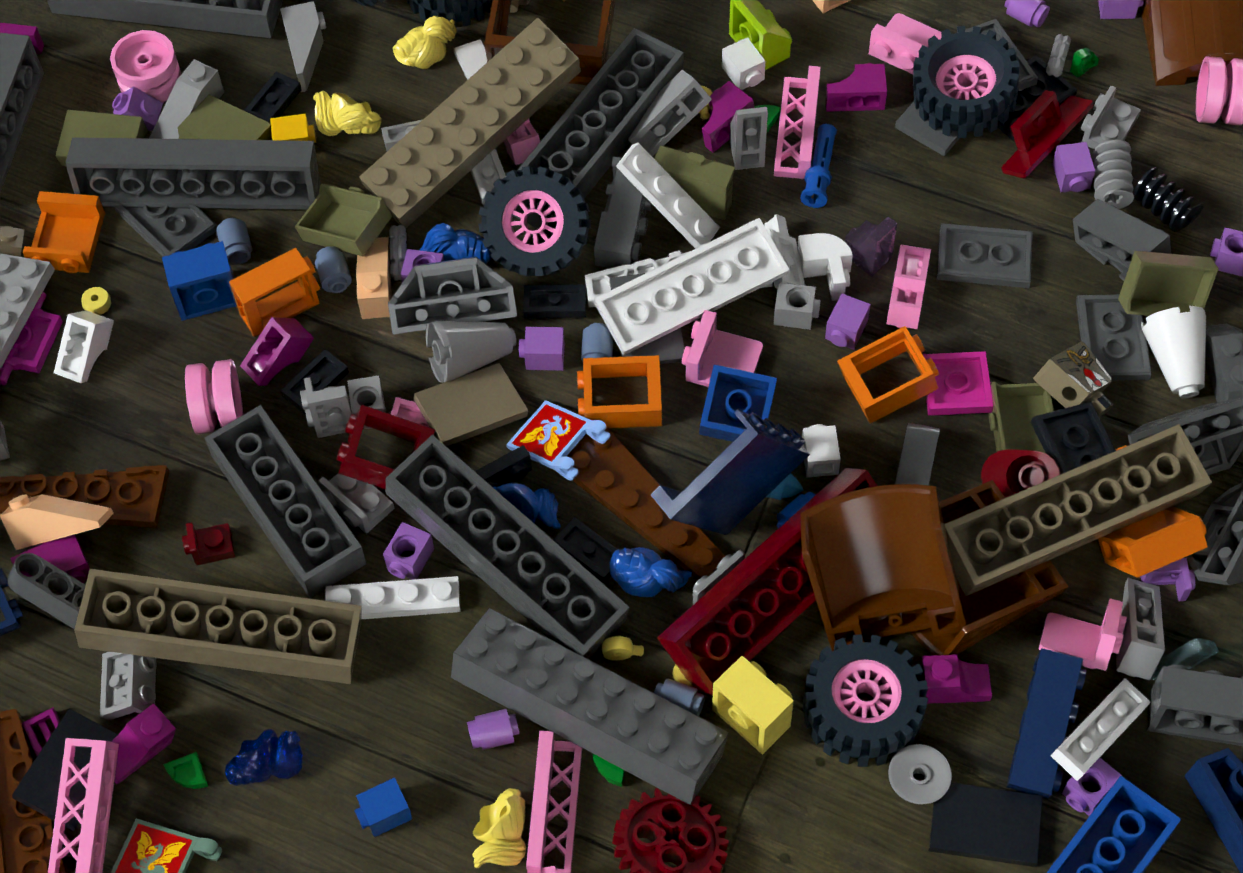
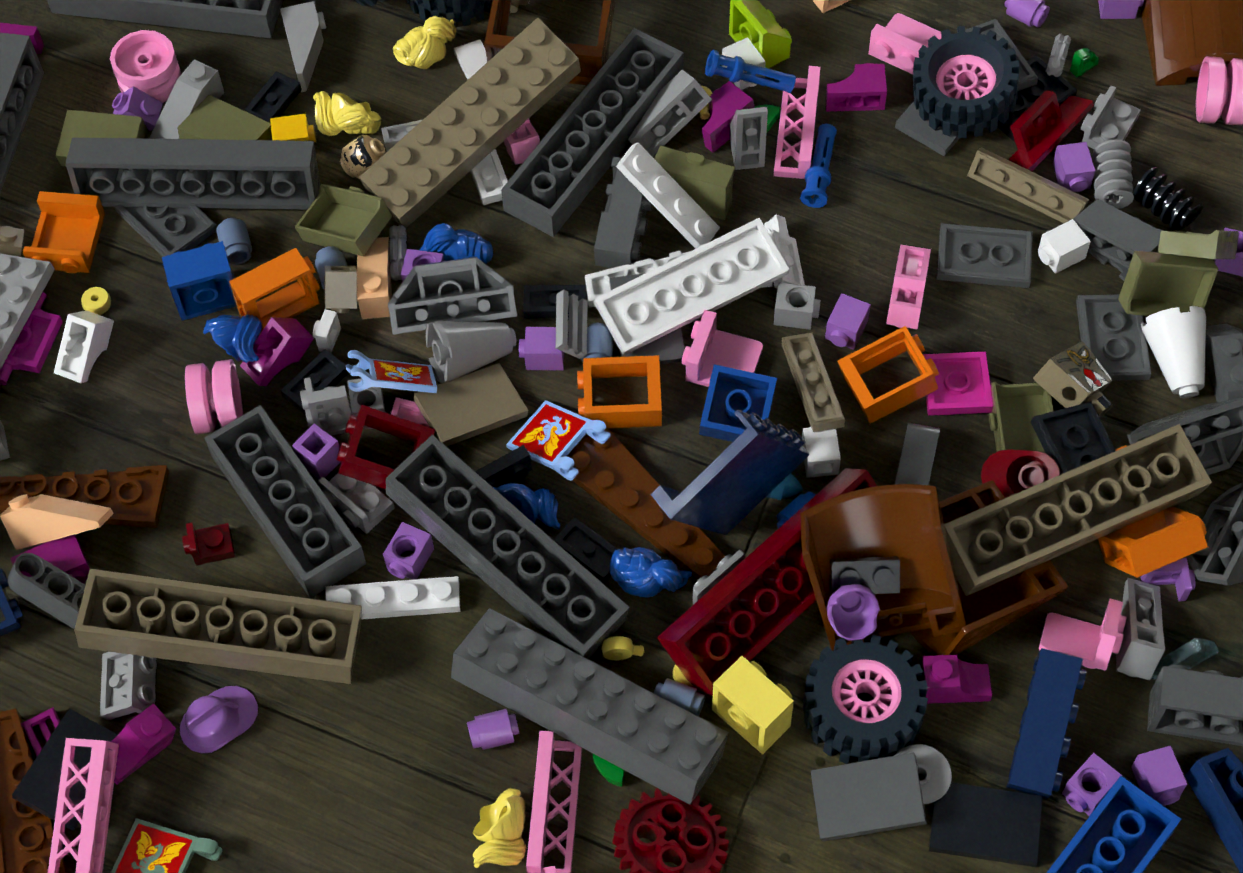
(187, 771): green tile -> none
(218, 718): none -> medium lavender piece
(235, 335): none -> blue hair
(266, 757): clear blue hair -> none
(317, 451): none -> medium lavender brick
(327, 330): none -> white plate
(340, 288): none -> dark tan brick
(360, 155): none -> tan head
(382, 808): blue brick -> none
(390, 374): none -> light blue flag
(564, 200): black wheel -> none
(576, 325): none -> light grey tile
(735, 69): none -> blue pin
(813, 382): none -> dark tan tile
(826, 255): white brick -> none
(853, 612): none -> medium lavender hair
(868, 797): none -> dark grey tile
(872, 244): clear purple arch -> none
(876, 573): none -> black plate
(1026, 186): none -> dark tan tile
(1063, 246): none -> white brick
(1100, 729): white plate -> none
(1159, 775): none -> medium lavender brick
(1218, 245): none -> olive container

